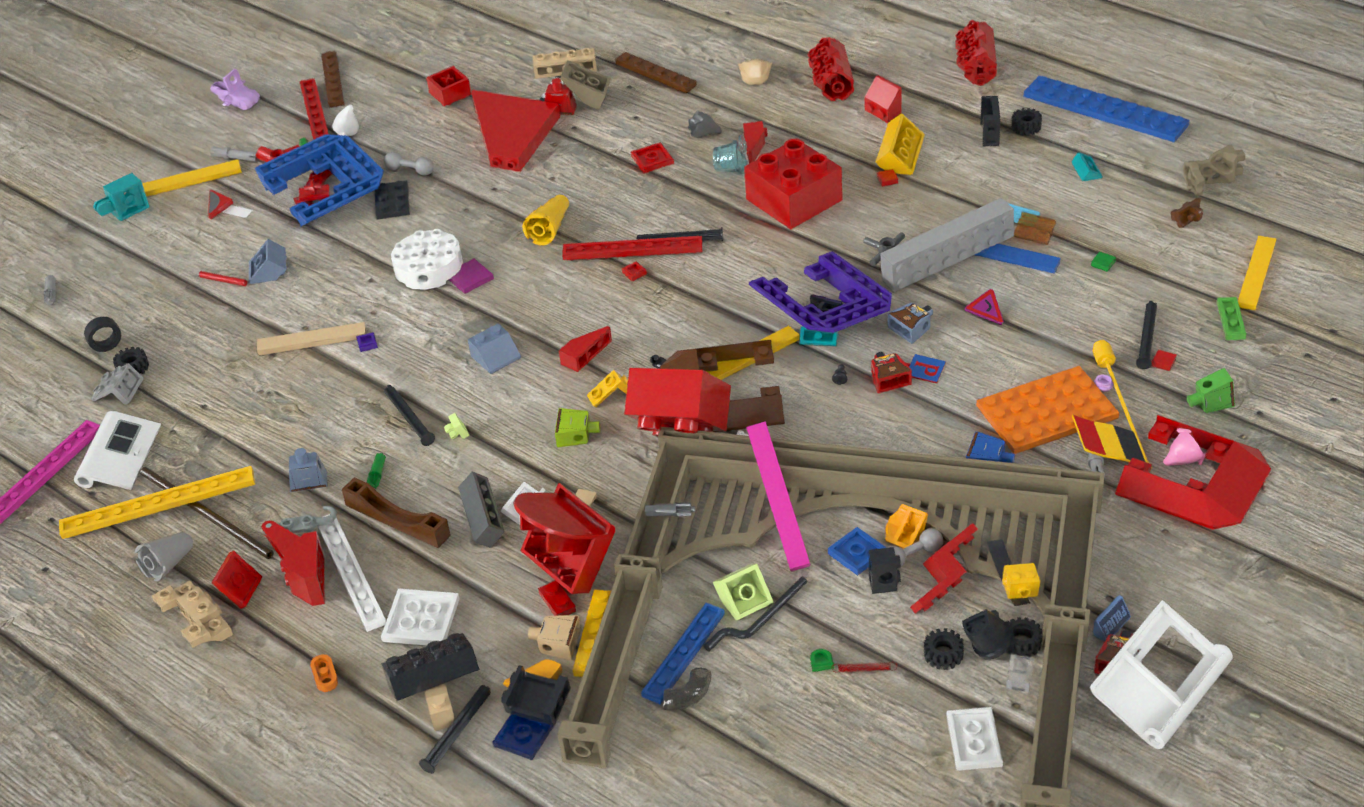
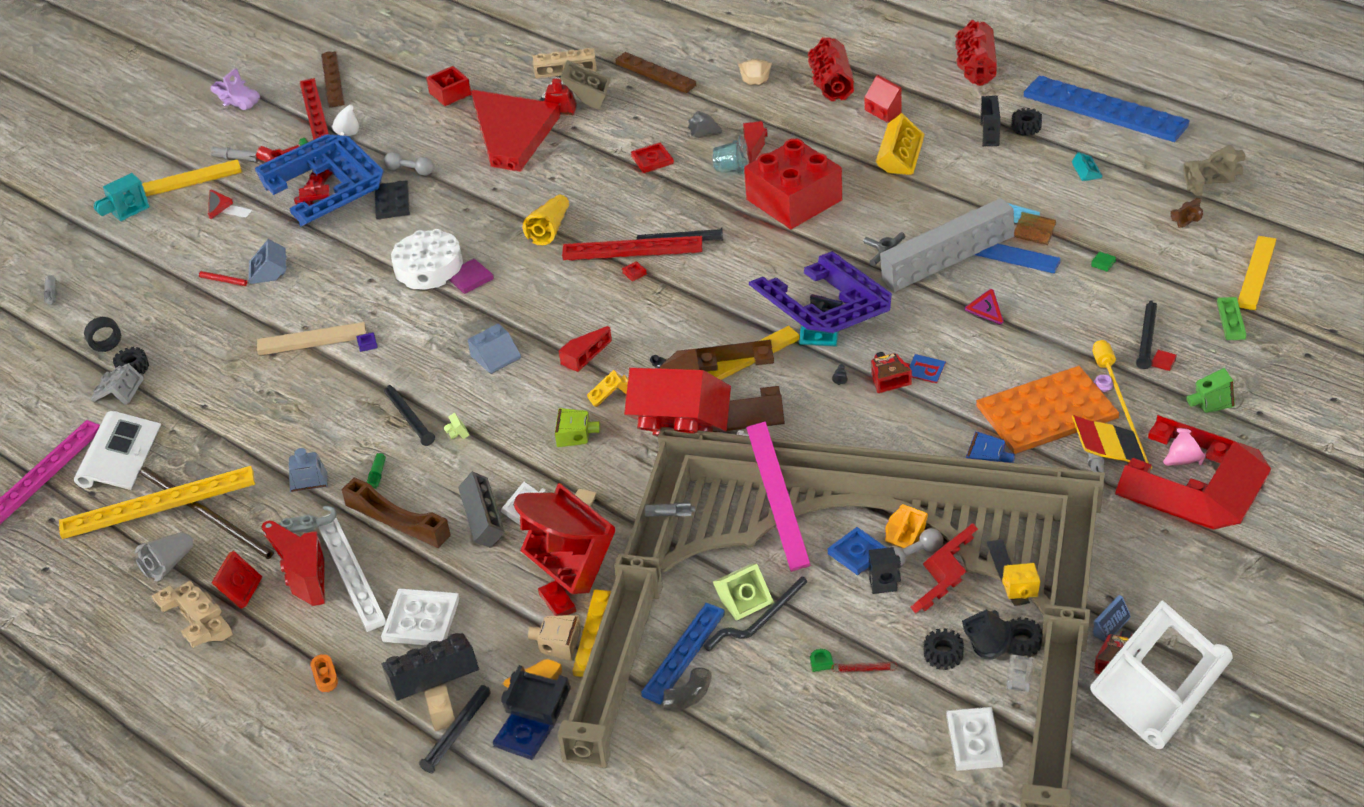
(887, 177): red tile -> none
(910, 321): sand blue torso -> none

